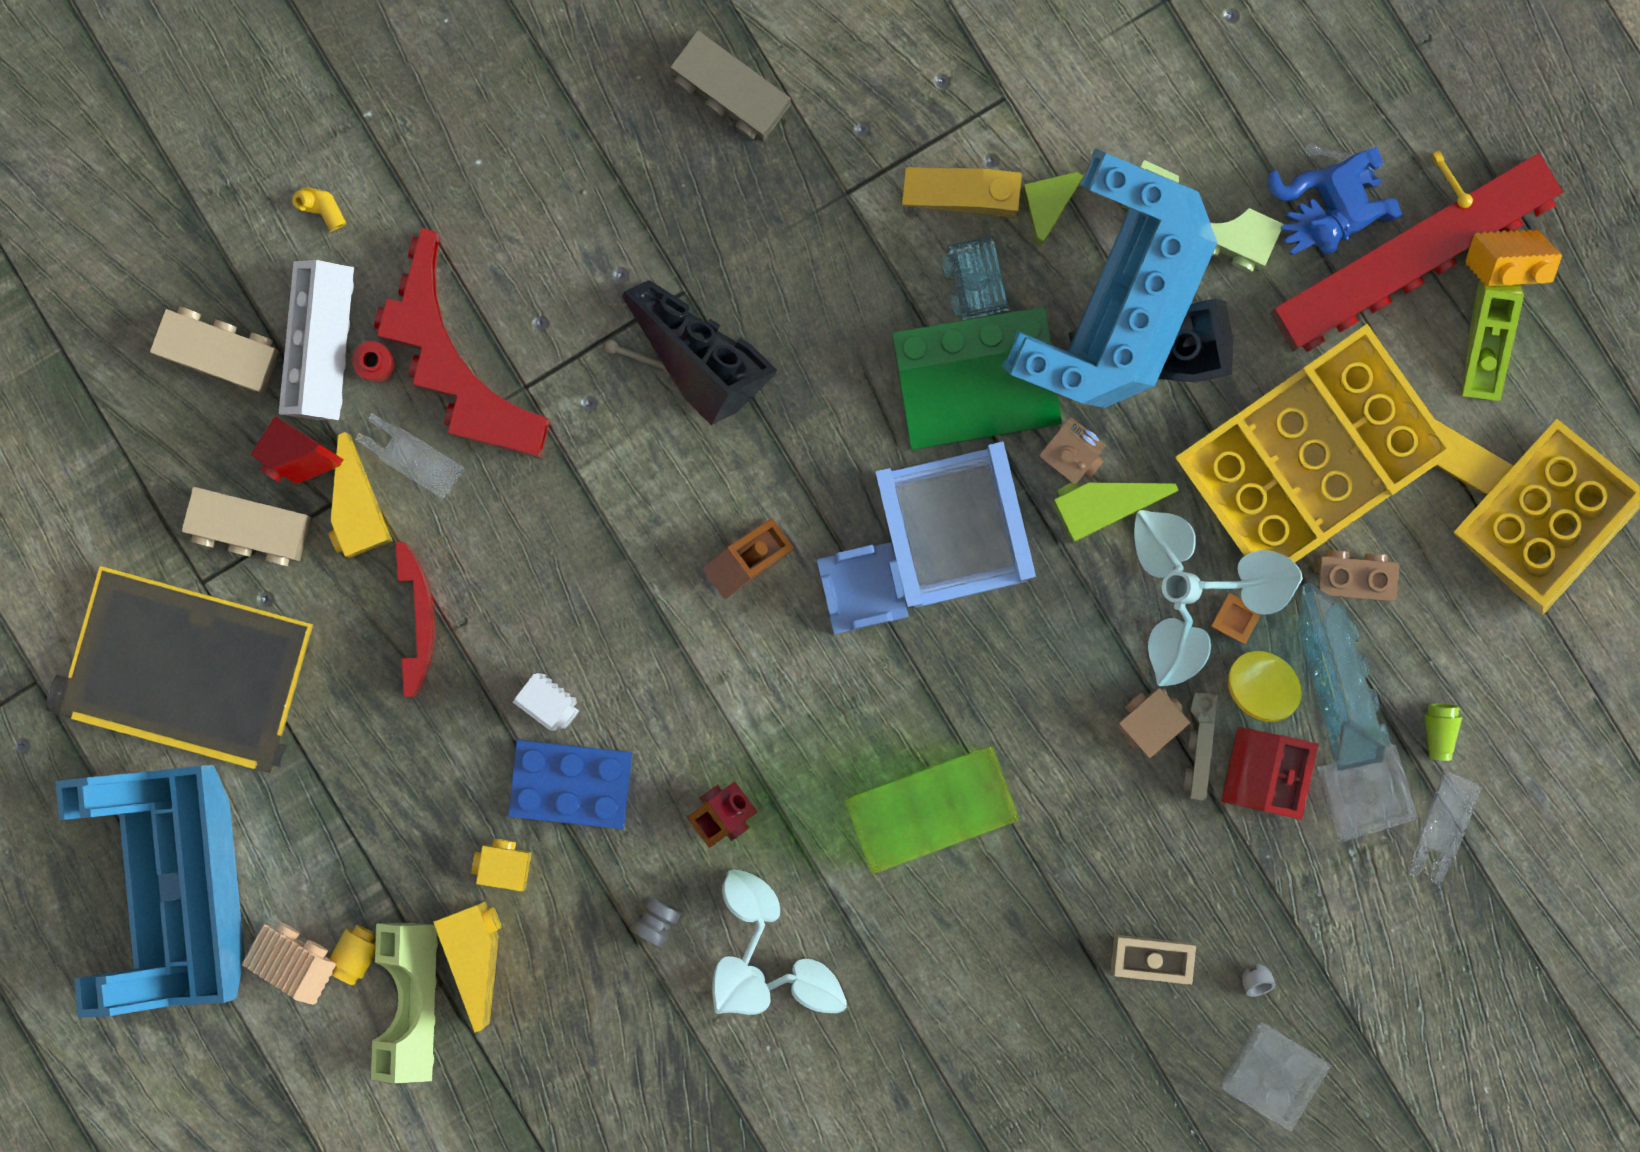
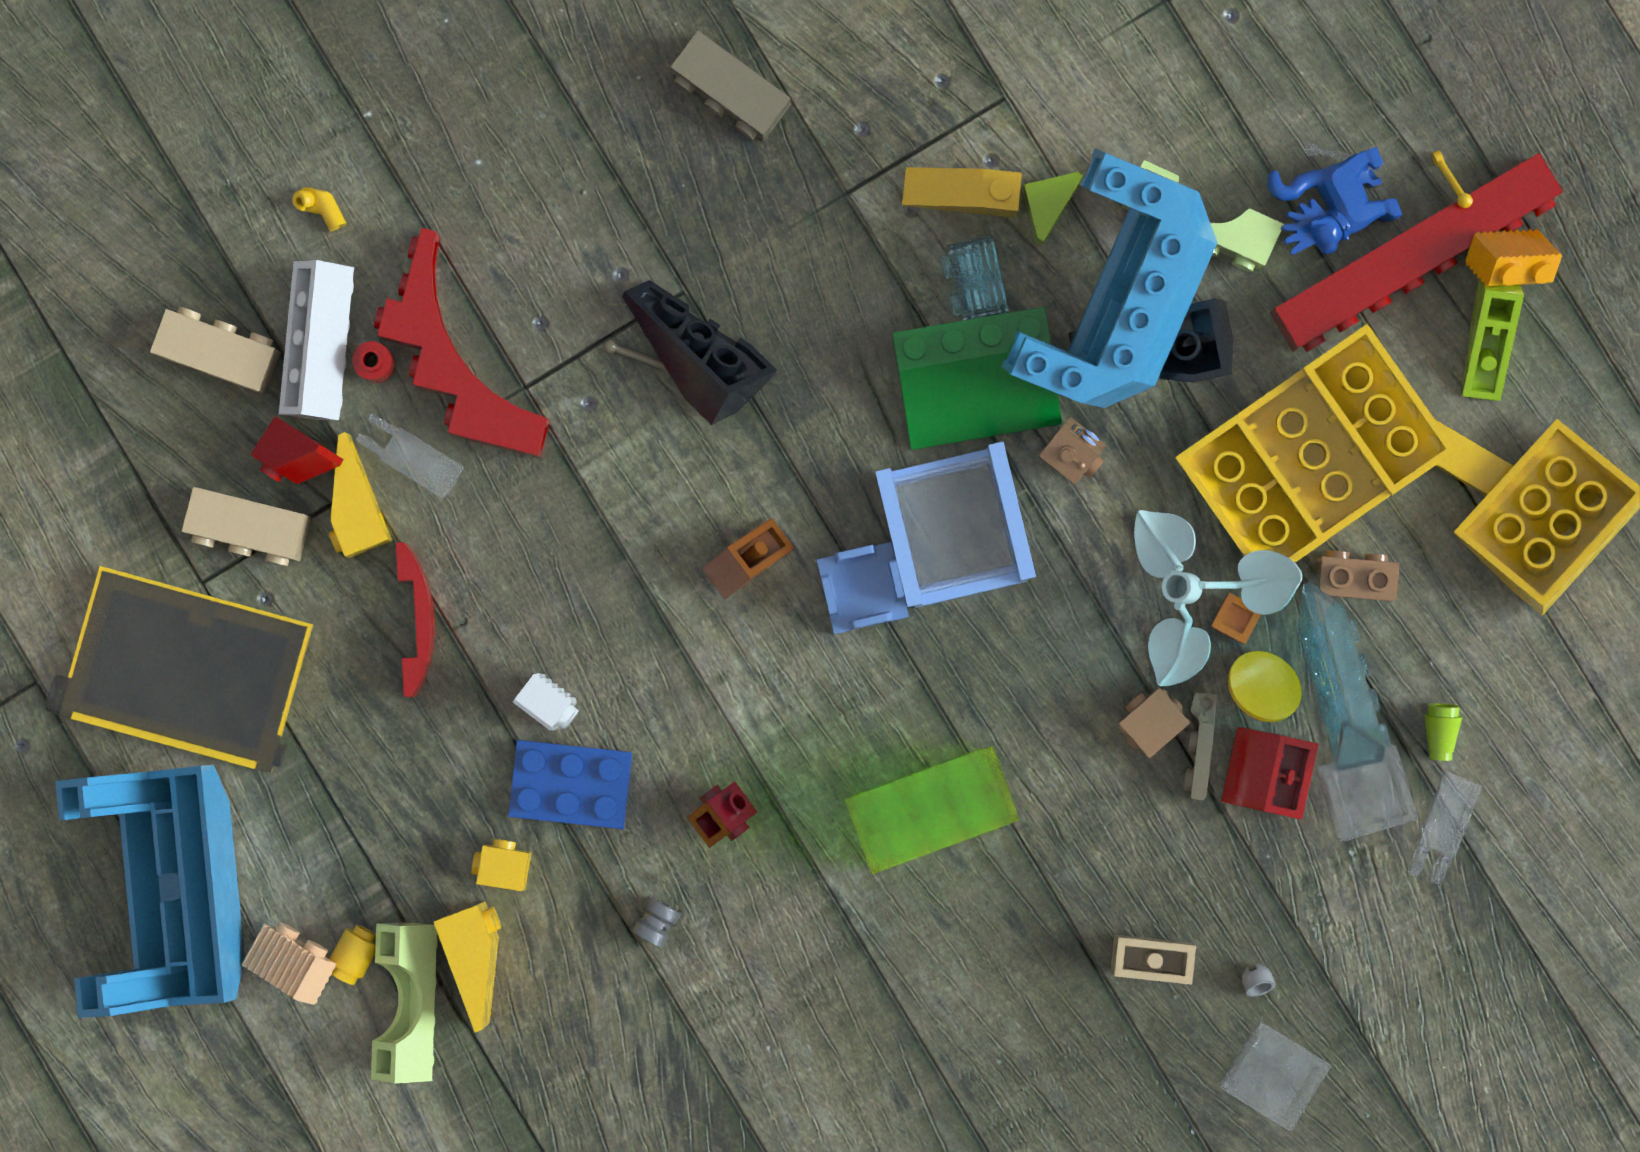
(743, 987): light aqua plant -> none
(1101, 504): lime slope -> none

